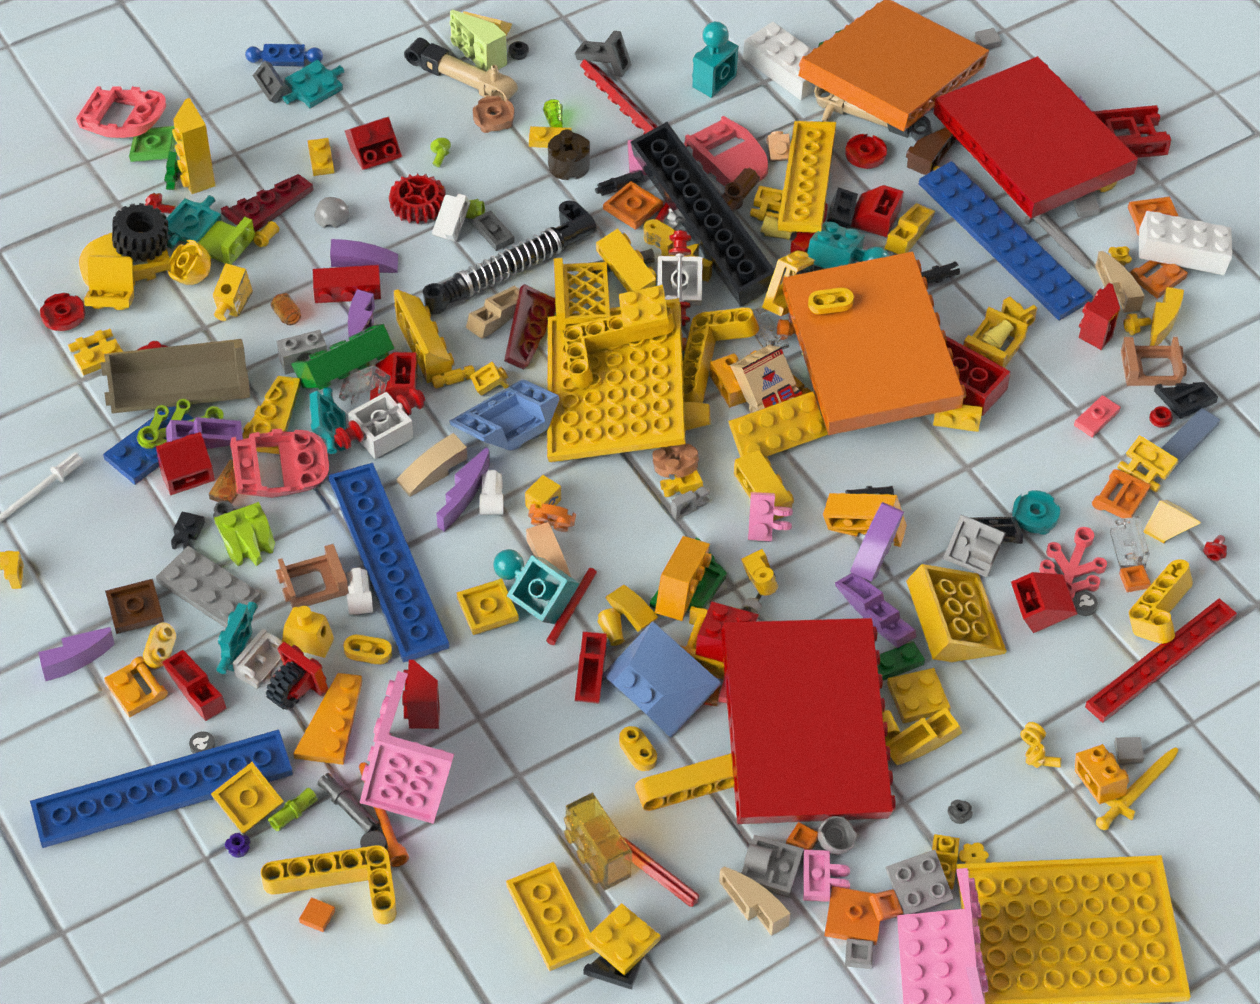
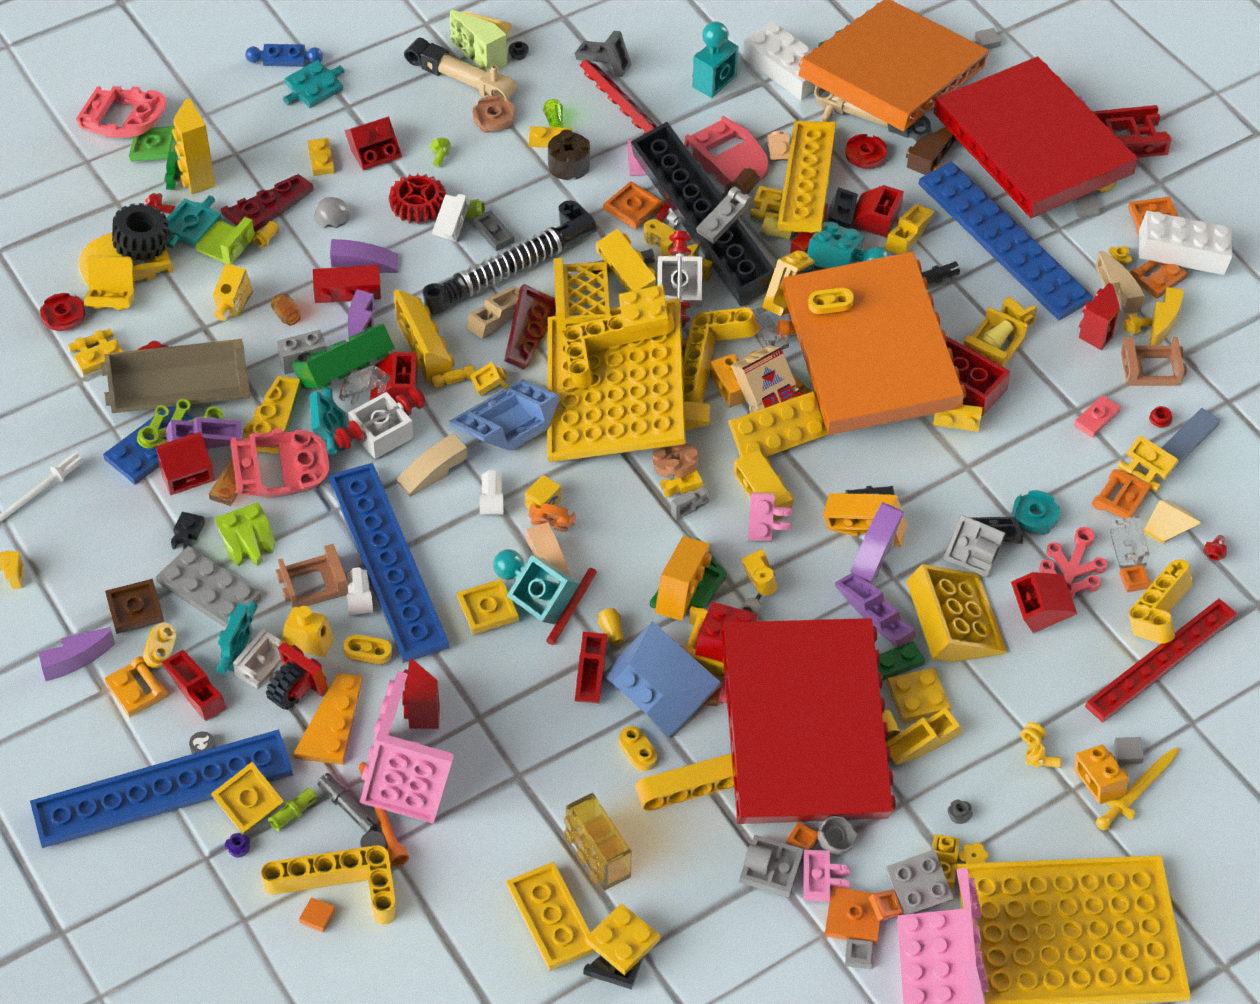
(189, 263): yellow cylinder -> none
(222, 507): dark grey plate -> none
(269, 81): dark grey plate -> none
(466, 486): medium lavender slope -> none
(615, 184): black piece -> none
(632, 606): yellow slope -> none
(662, 875): axle -> none
(724, 215): none -> light grey plate
(755, 900): tan slope -> none
(1060, 238): light grey sword -> none
(1085, 603): dark grey tile -> none
(1186, 398): black wing -> none

